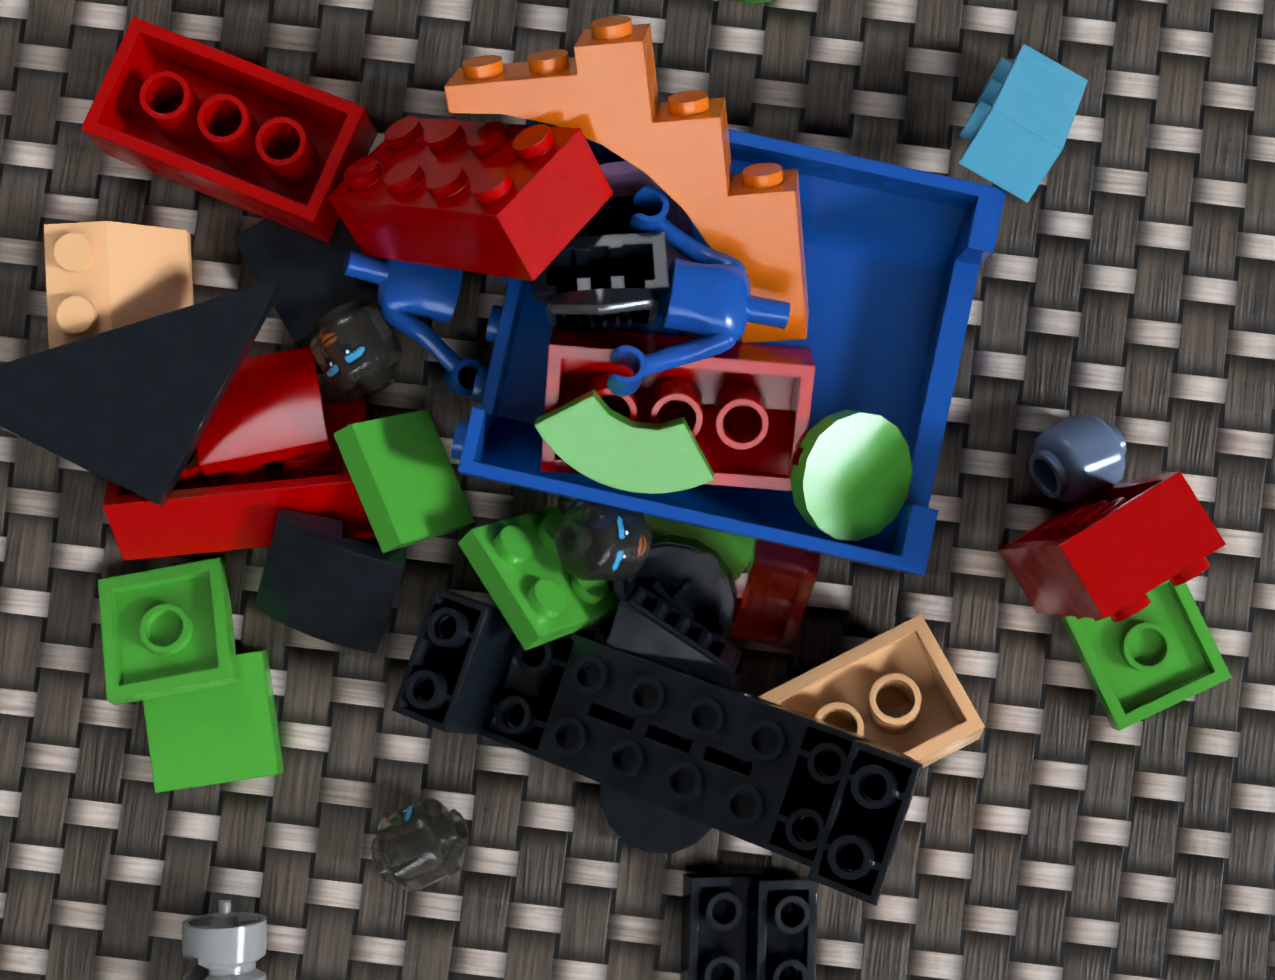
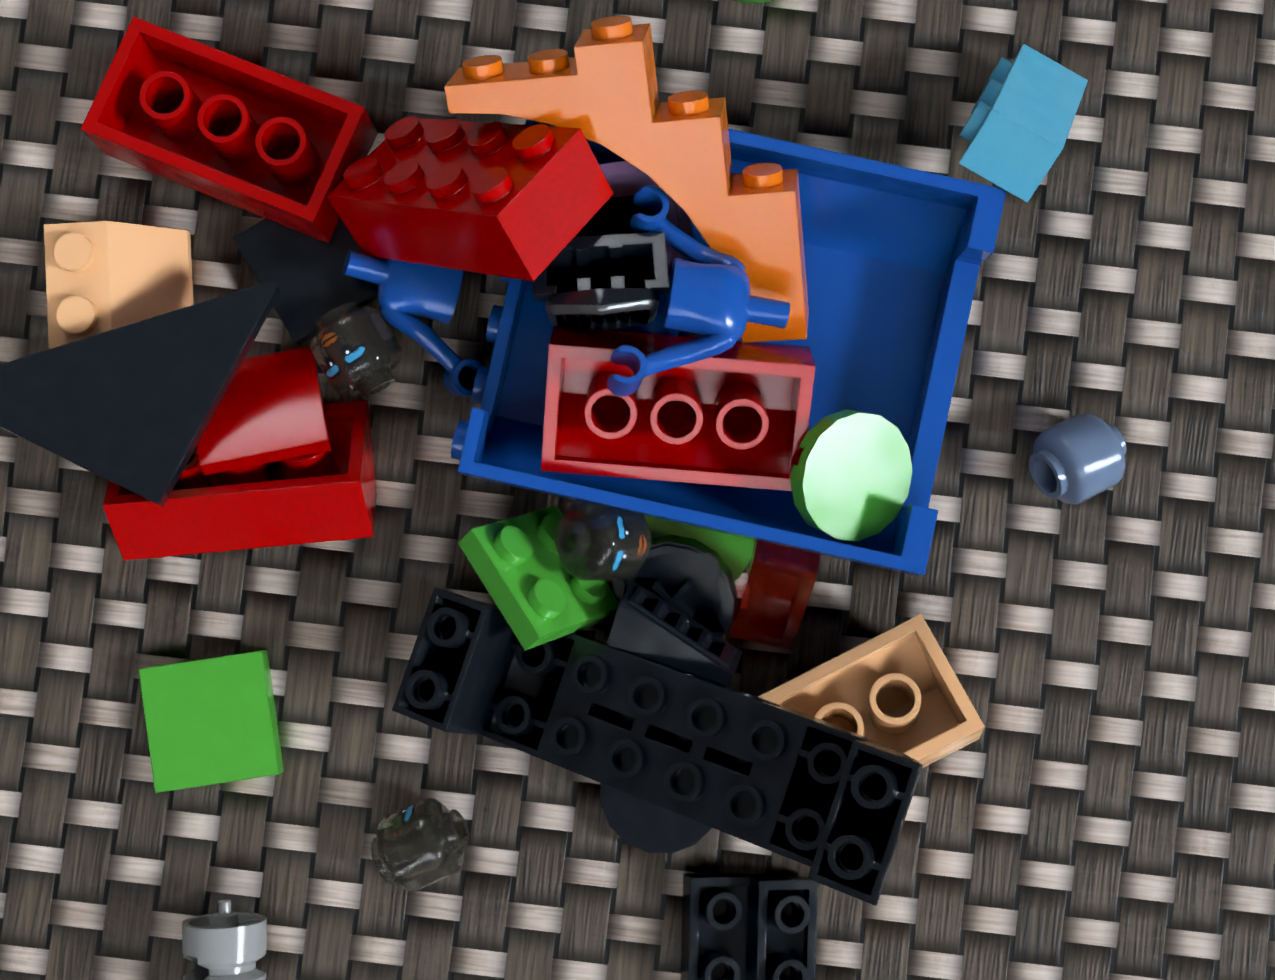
(167, 631): bright green tile -> none
(328, 582): black slope -> none
(403, 478): bright green tile -> none
(624, 451): tile -> none
(1114, 549): red brick -> none
(1149, 657): bright green tile -> none

